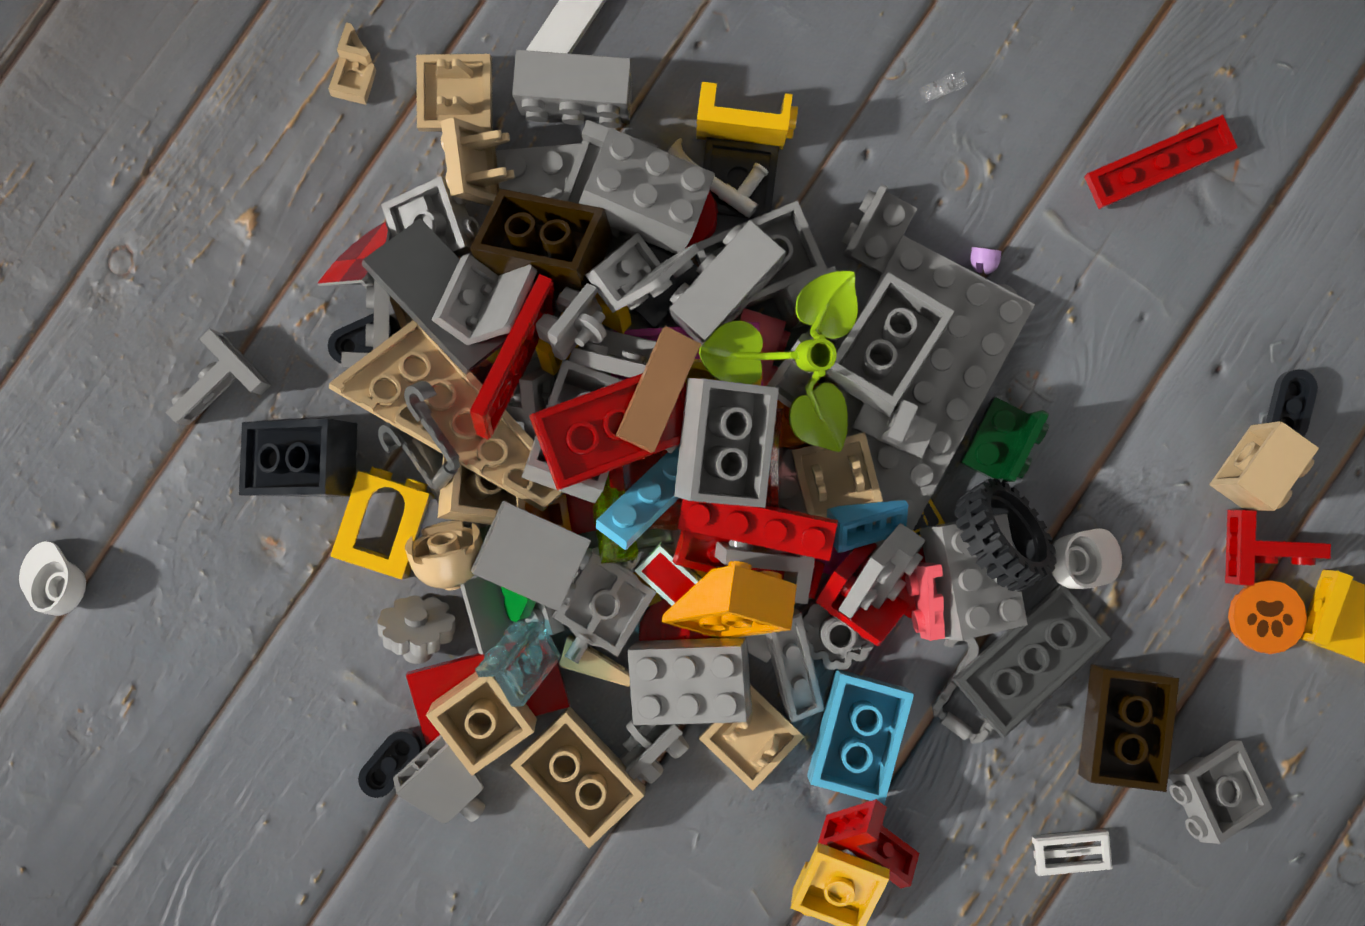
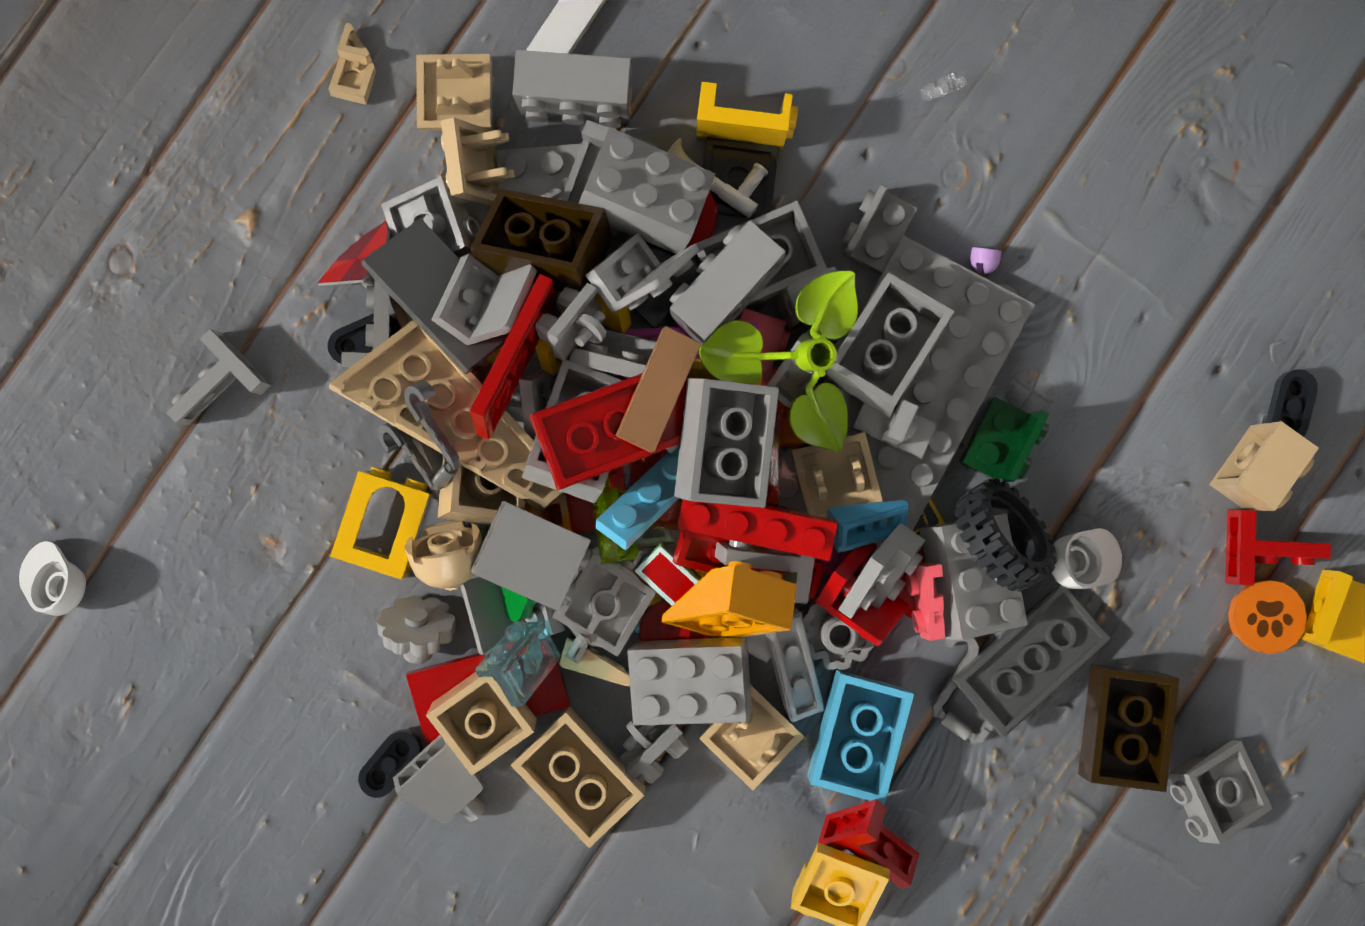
(298, 458): black slope -> none
(1041, 854): white tile -> none
(1160, 161): red plate -> none

